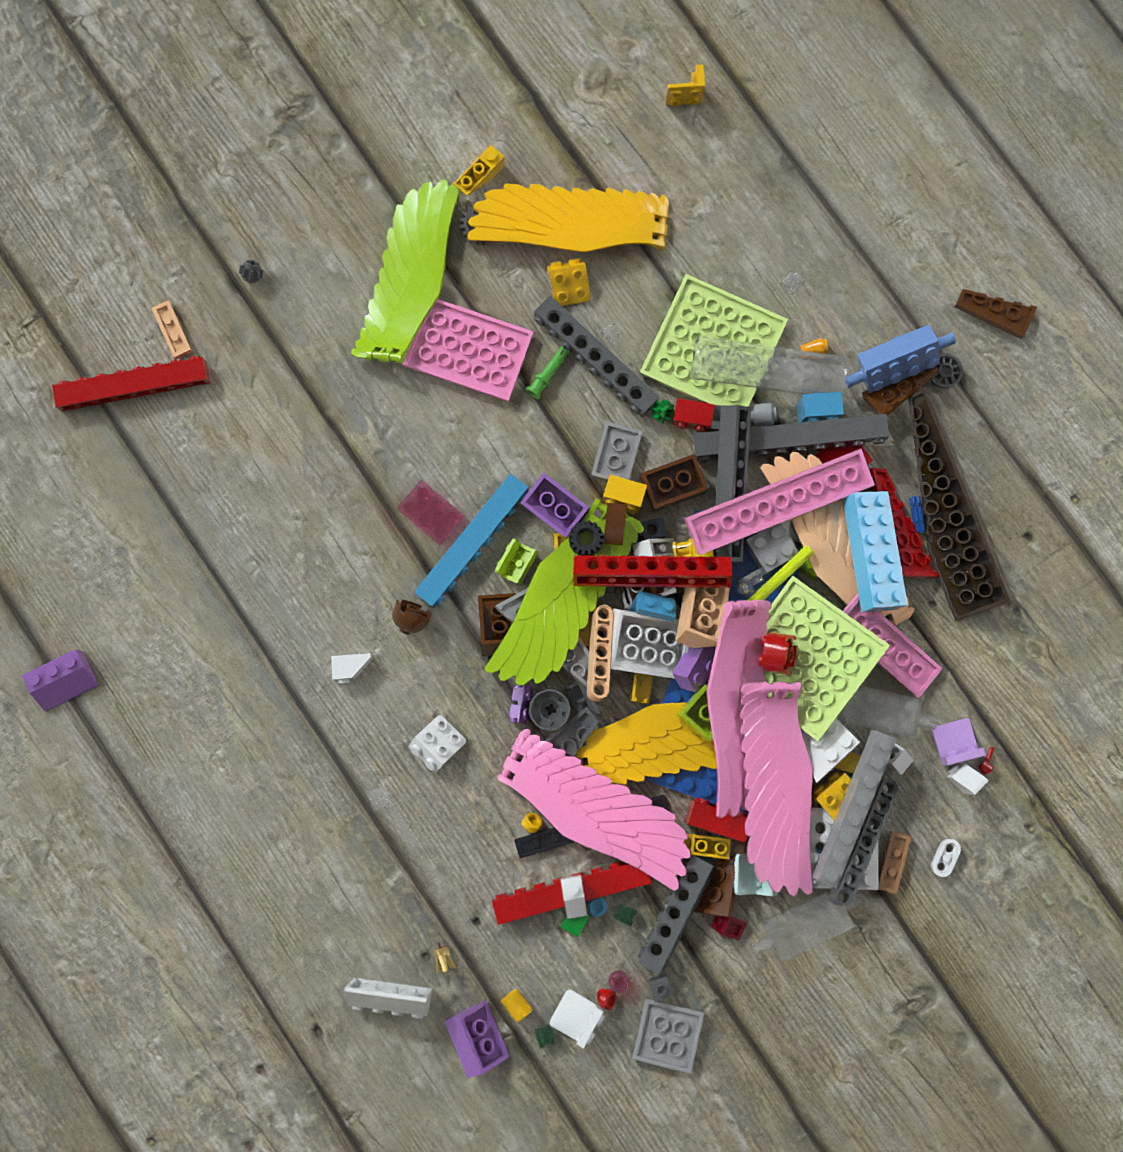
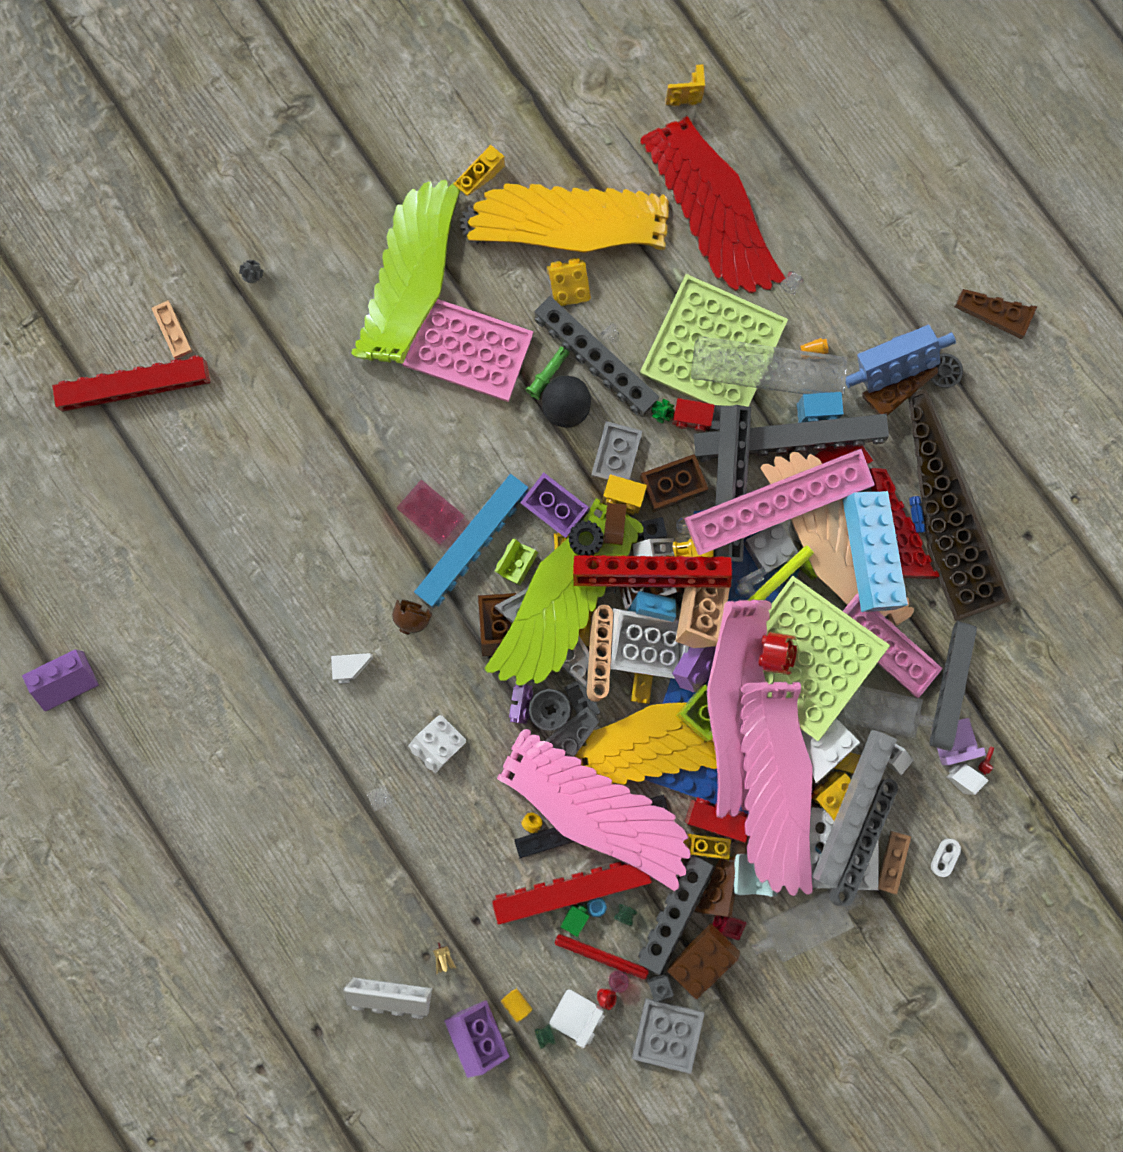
(566, 401): none -> black piece
(573, 896): white slope -> none
(601, 956): none -> red axle
(703, 961): none -> reddish brown brick
(715, 206): none -> red animal
(764, 415): light grey head -> none
(953, 686): none -> dark grey beam

